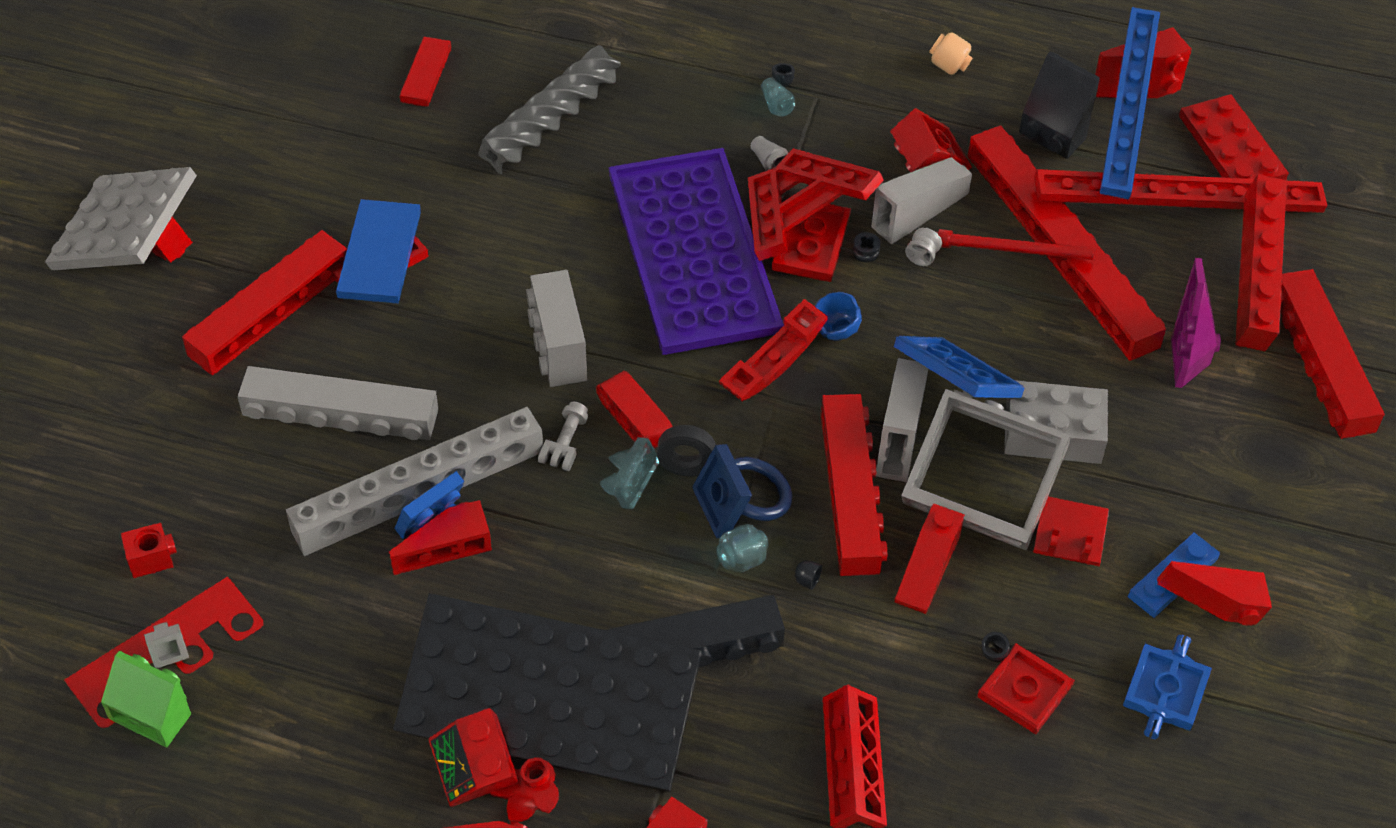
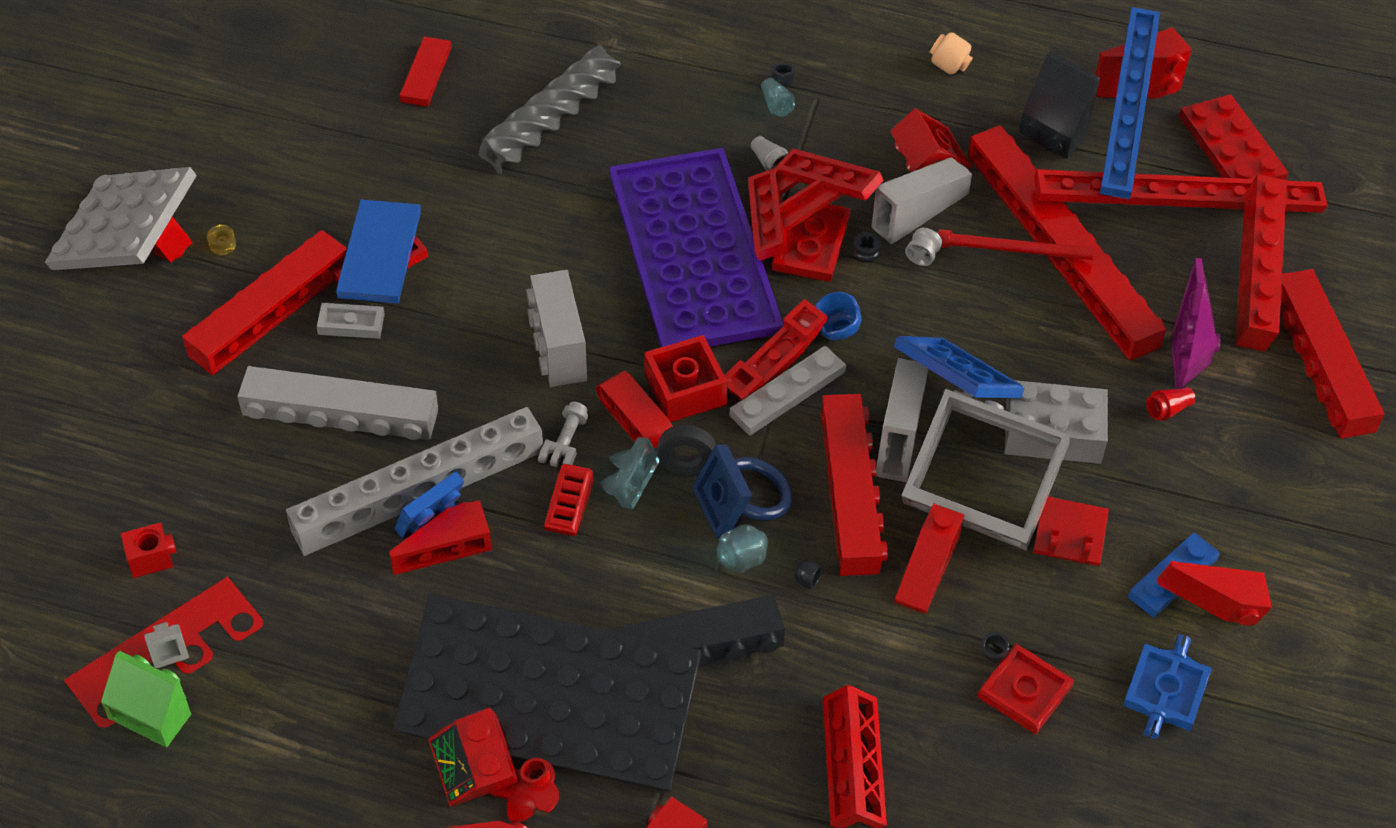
(218, 232): none -> clear yellow bush
(350, 320): none -> light grey plate
(574, 480): none -> red slope
(685, 378): none -> red brick
(787, 390): none -> light grey plate
(1167, 403): none -> red cone

